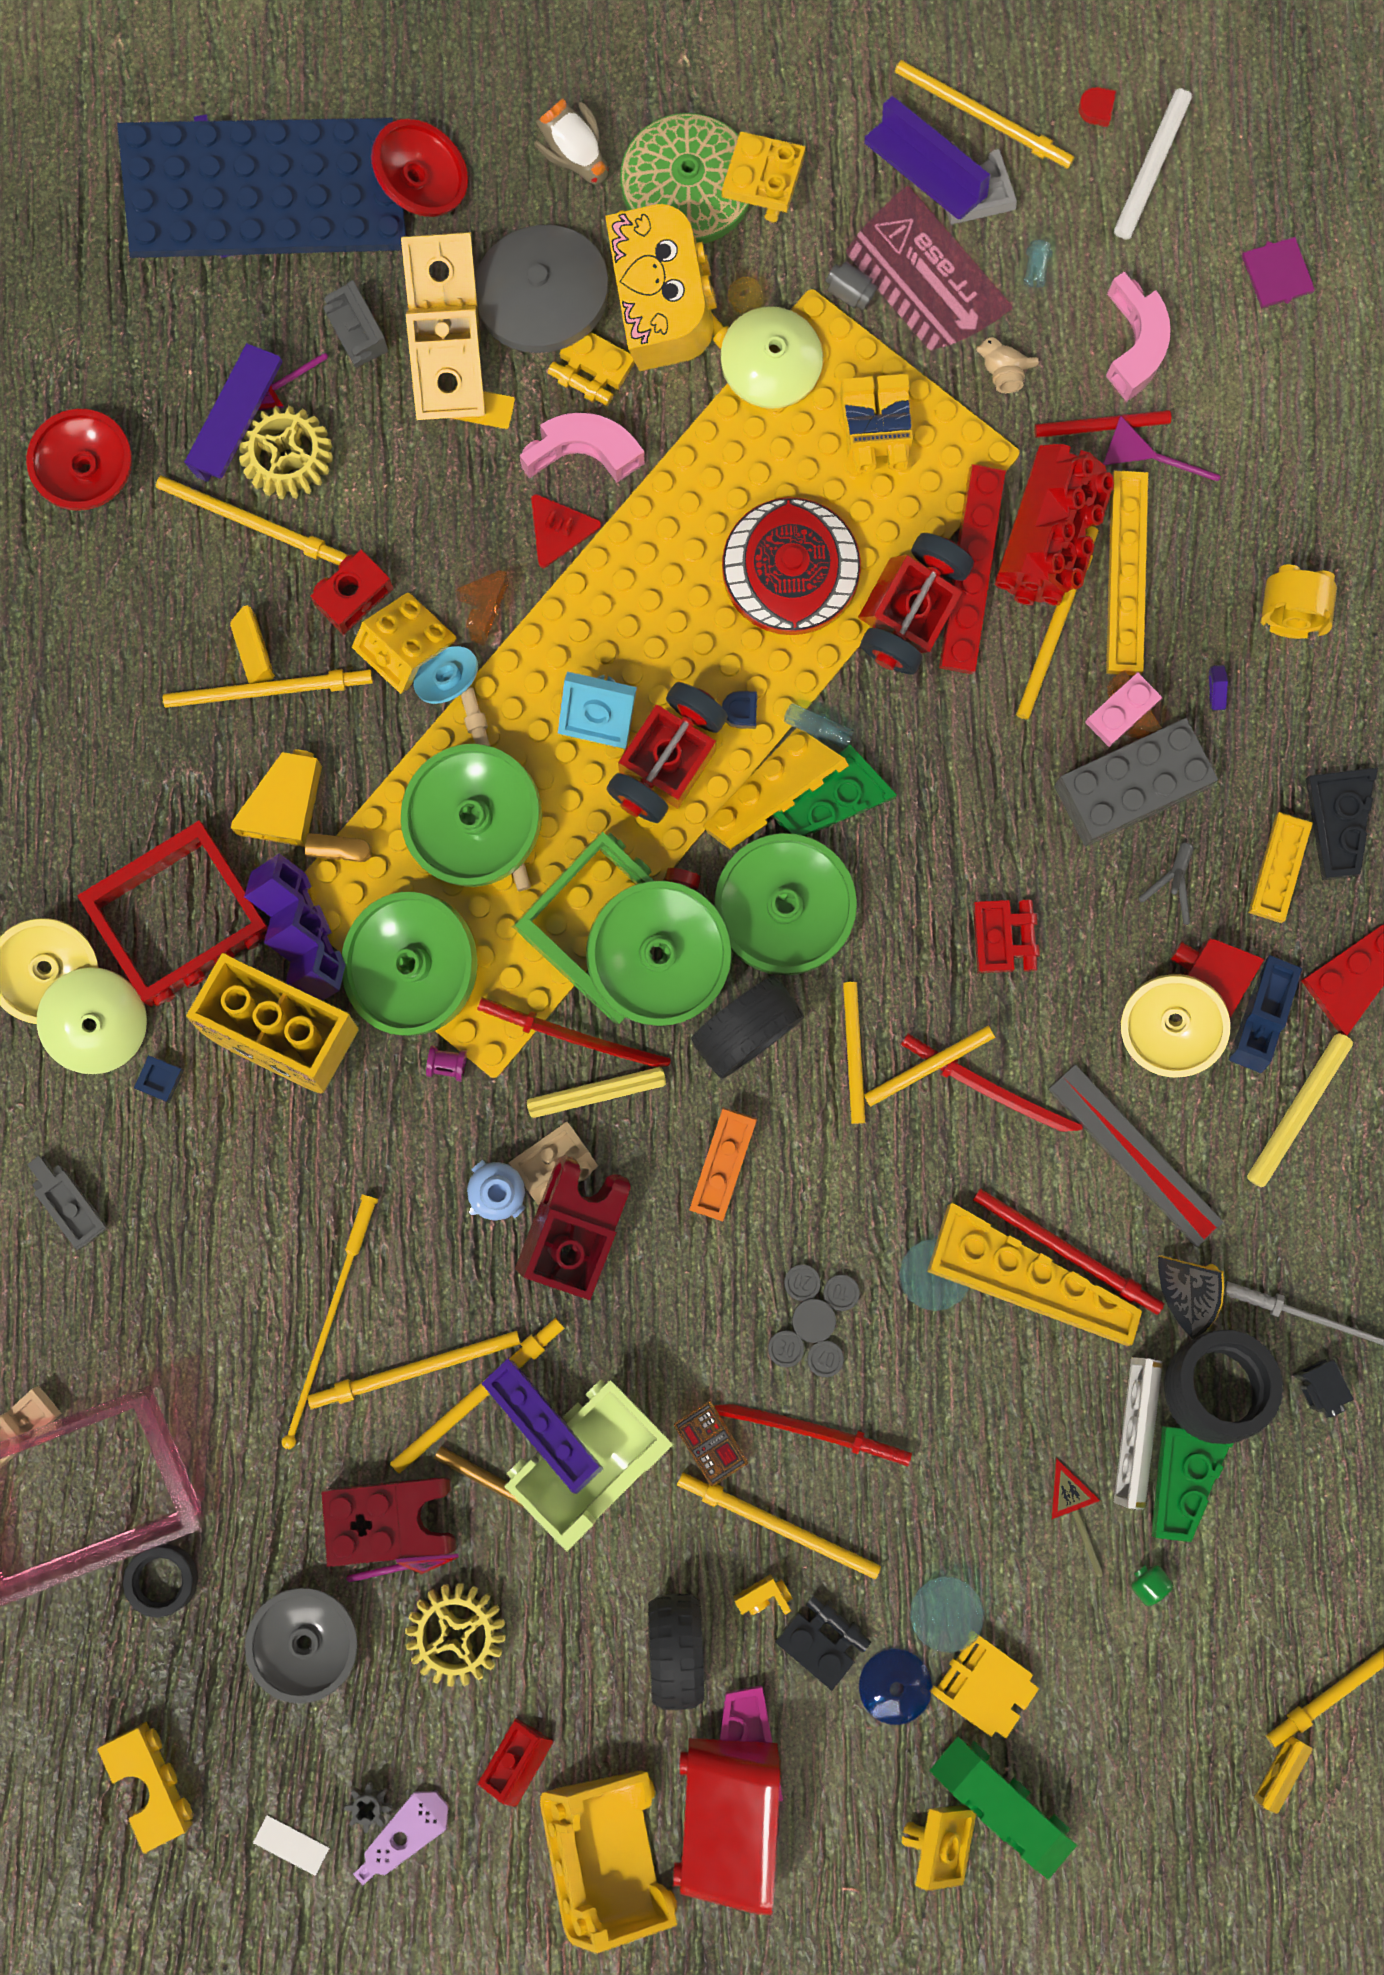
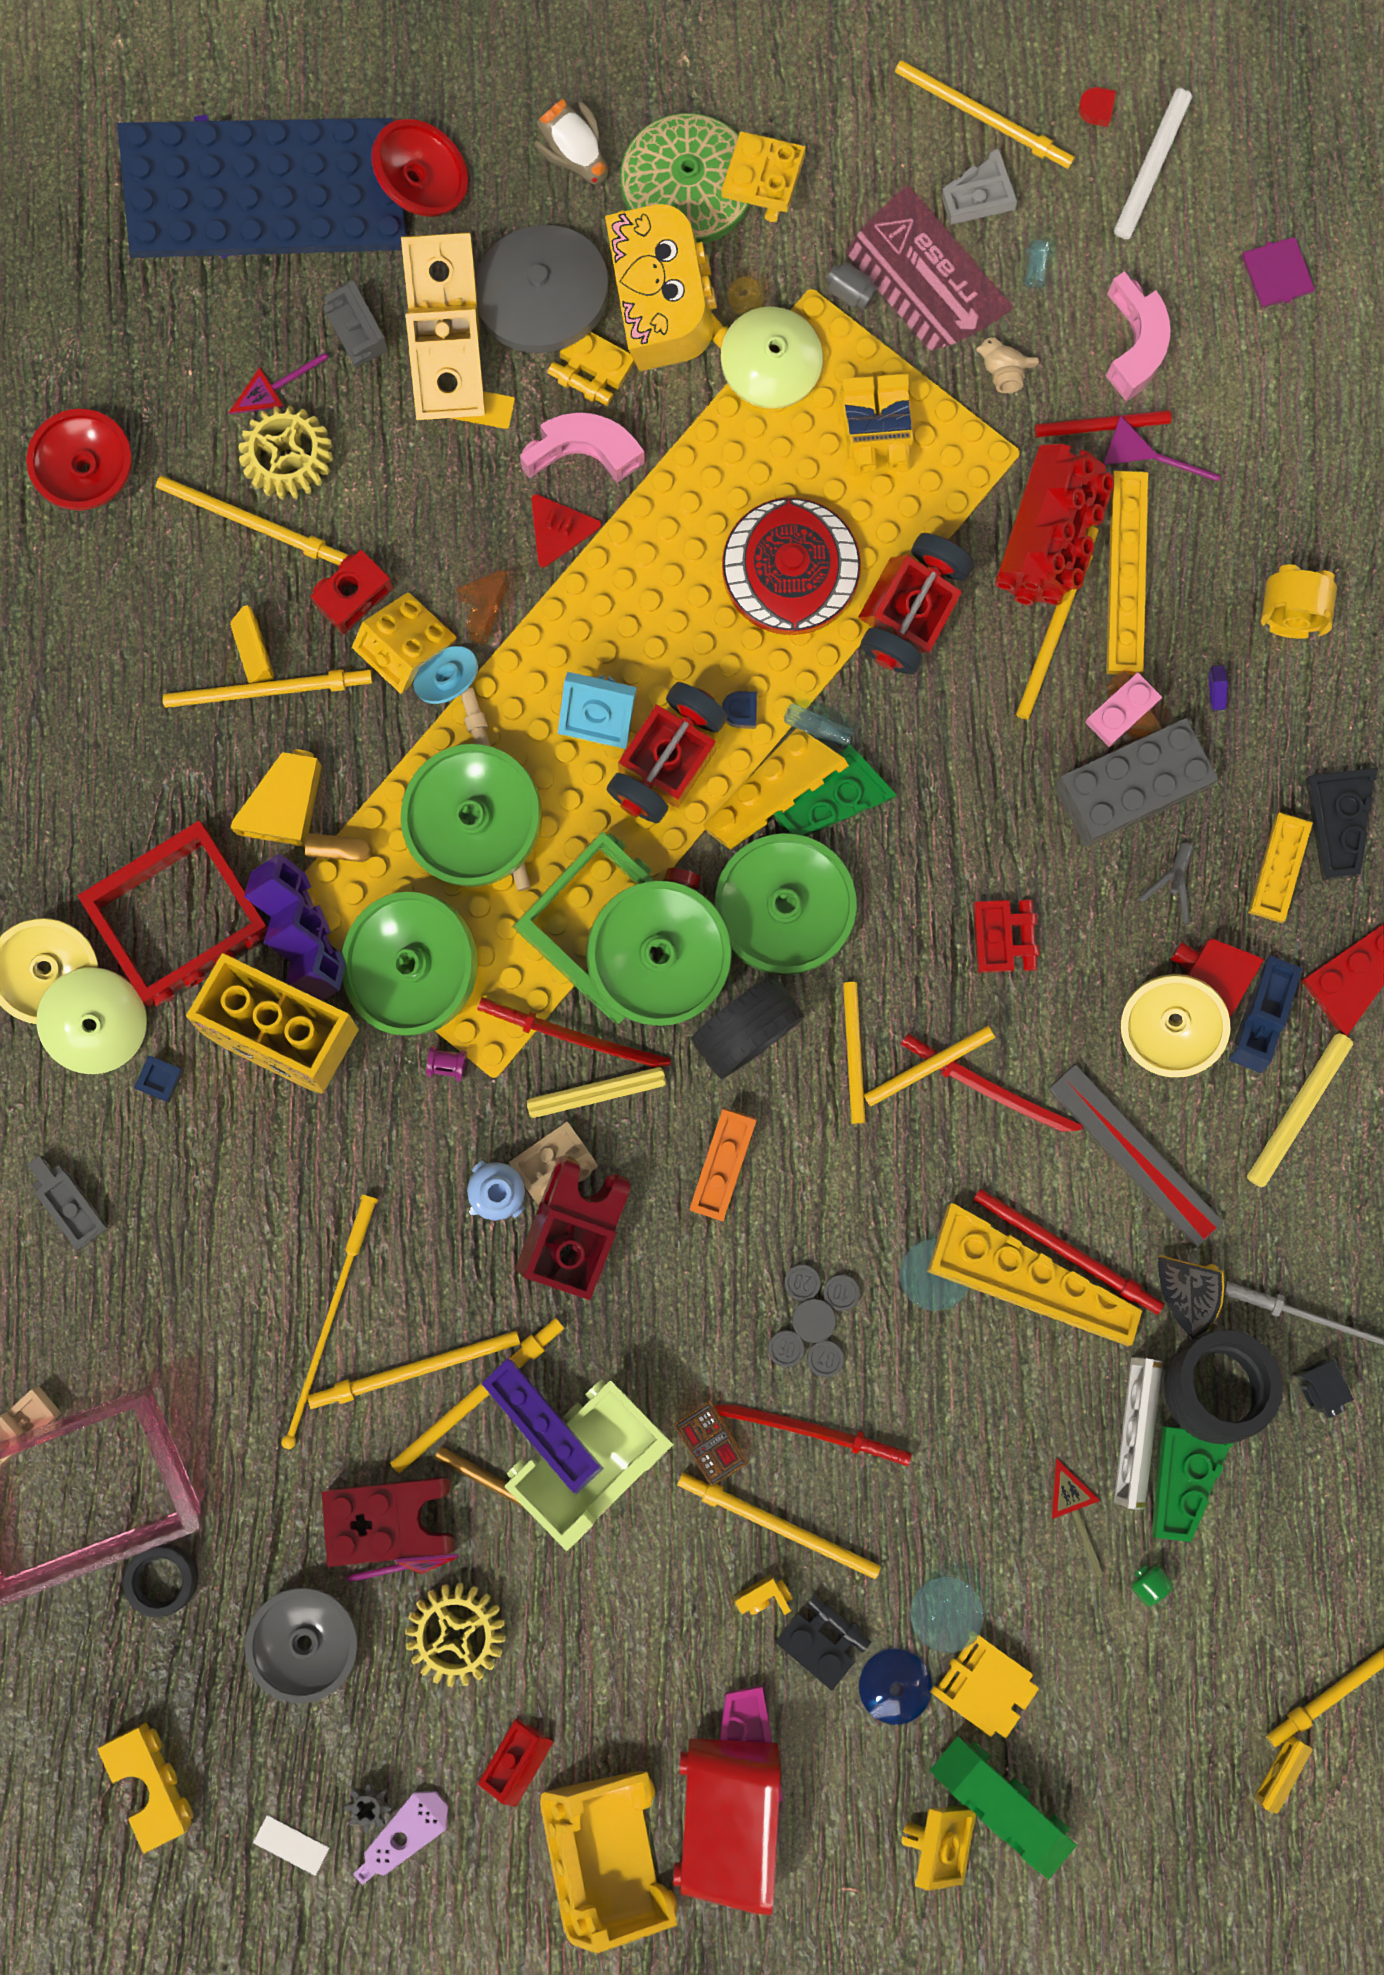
(233, 412): dark purple panel -> none
(676, 1651): black tyre -> none
(928, 159): dark purple panel -> none
(978, 539): red plate -> none

